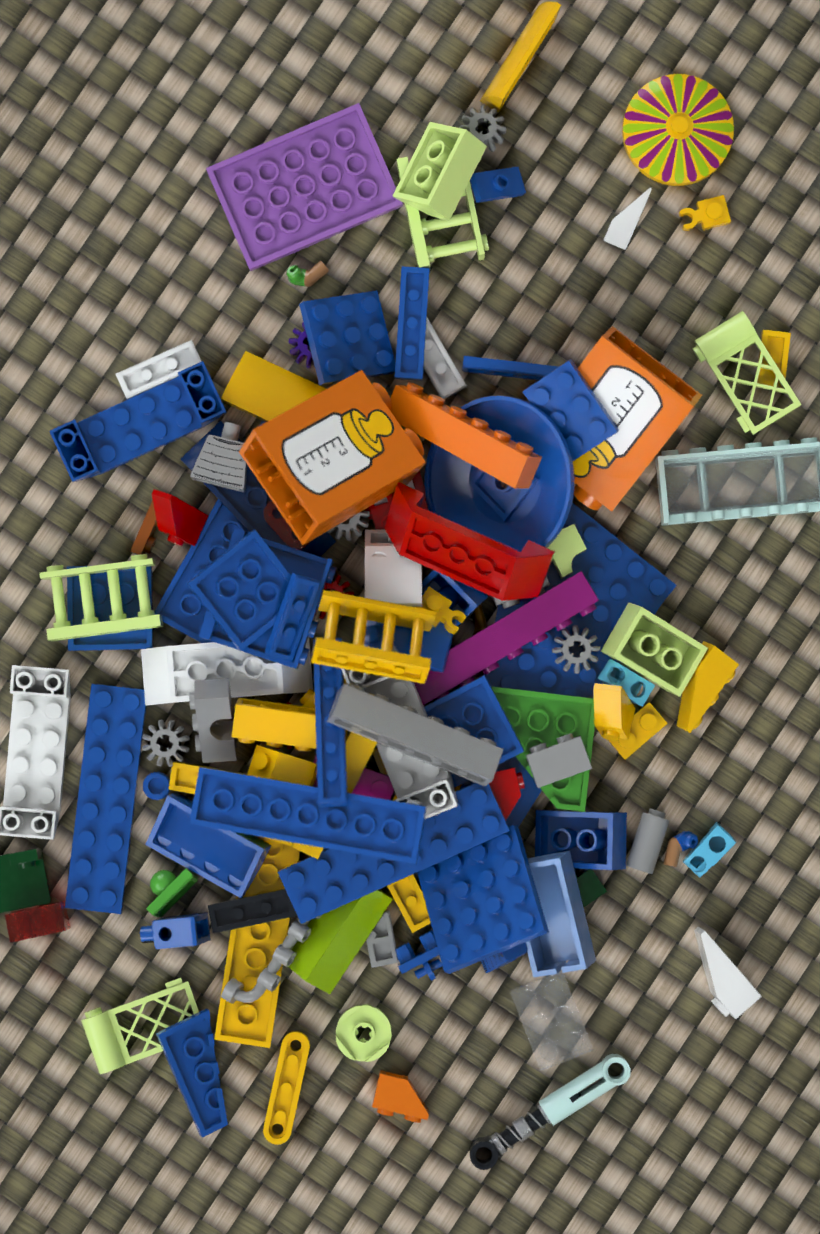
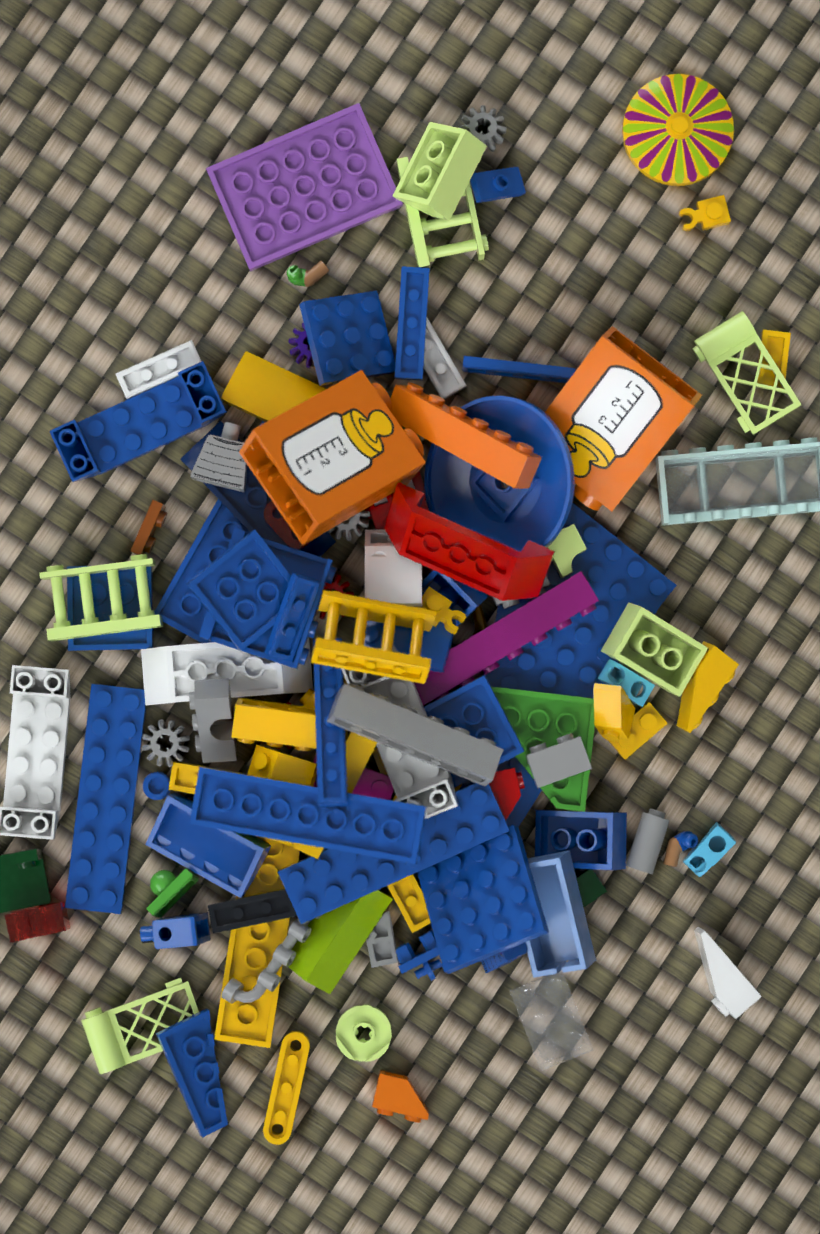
(177, 519): red slope -> none
(520, 55): yellow slope -> none
(552, 1109): piece -> none
(569, 642): light grey gear -> none
(572, 408): blue plate -> none
(625, 222): white sticker -> none

